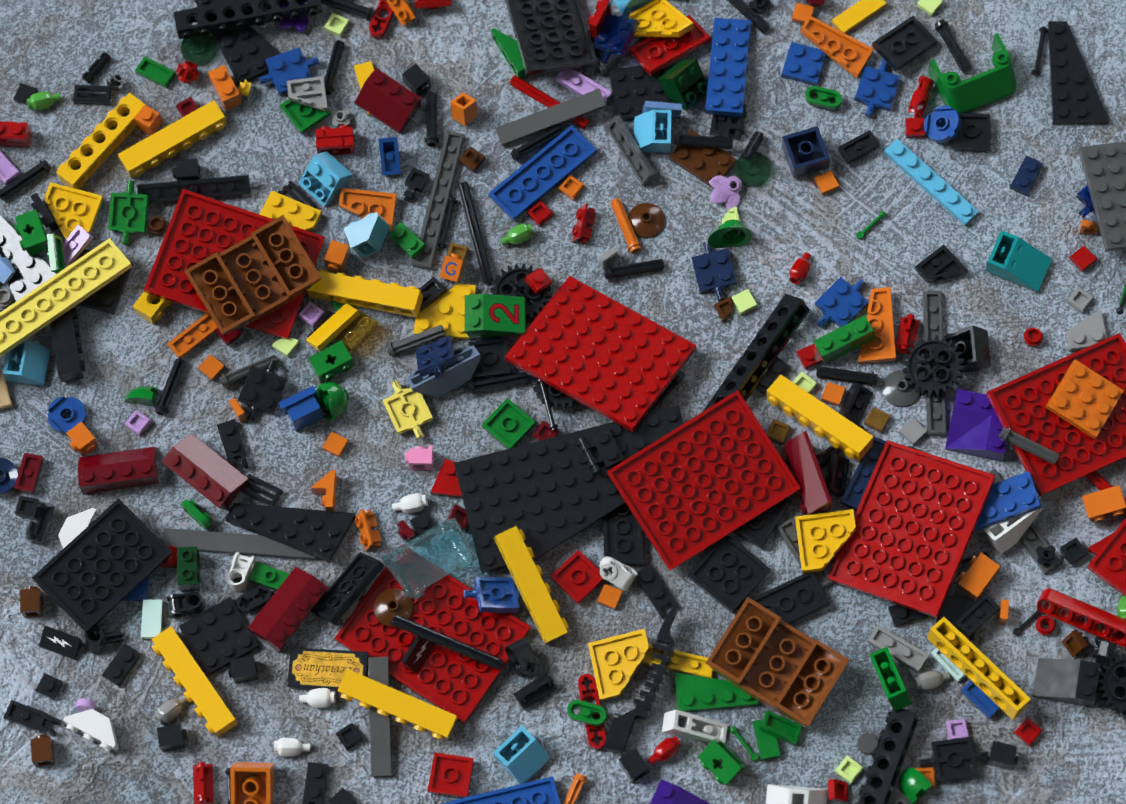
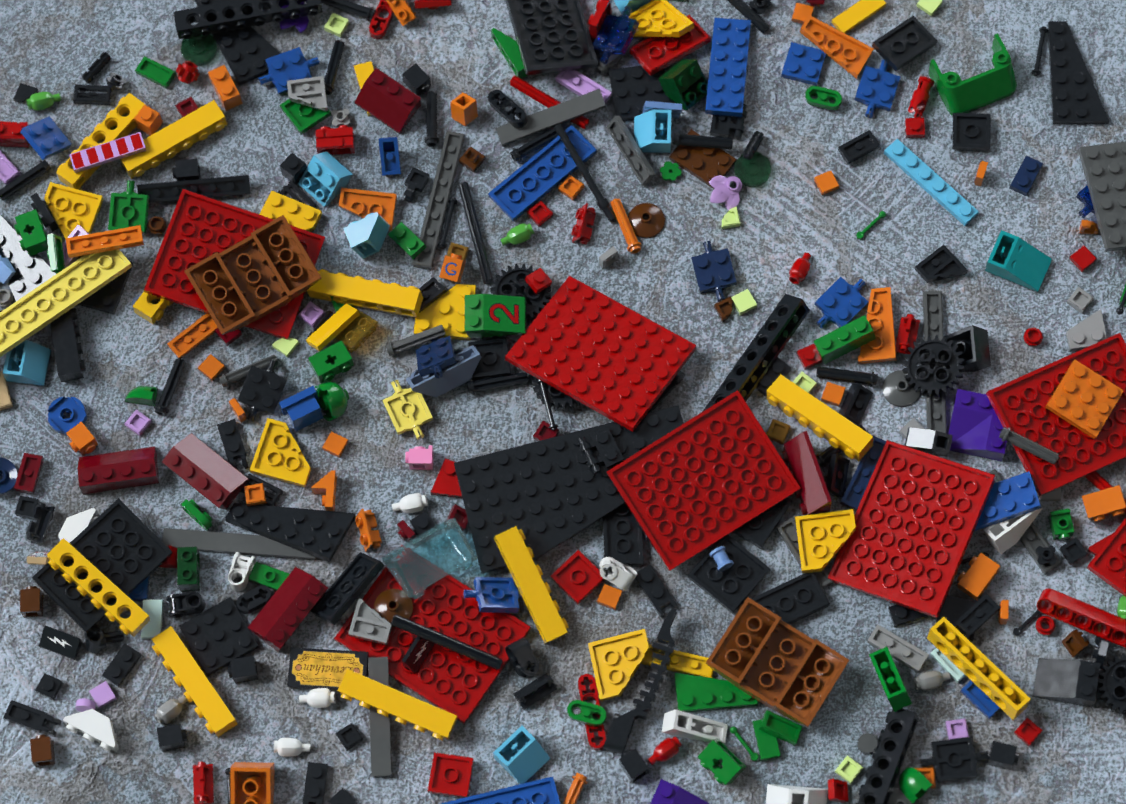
(38, 558): none -> tan tile
(46, 138): none -> blue plate
(65, 551): none -> yellow brick
(102, 694): none -> lavender tile
(104, 241): none -> orange plate
(107, 152): none -> tile
(244, 88): yellow plate -> none
(255, 494): none -> orange tile
(280, 455): none -> yellow plate
(293, 168): none -> black brick
(337, 256): orange brick -> none
(369, 624): none -> light grey wing
(508, 424): green plate -> none
(509, 115): none -> black beam
(603, 203): none -> black bar
(632, 269): black axle -> none
(669, 167): none -> green plant
(721, 558): none -> medium blue bush
(730, 234): green piece -> none
(805, 152): dark blue brick -> none
(877, 419): pearl gold tile -> none
(929, 441): none -> slope
(942, 27): black axle -> none
(951, 128): blue plate -> none
(981, 173): none -> orange tile
(1059, 532): none -> green brick

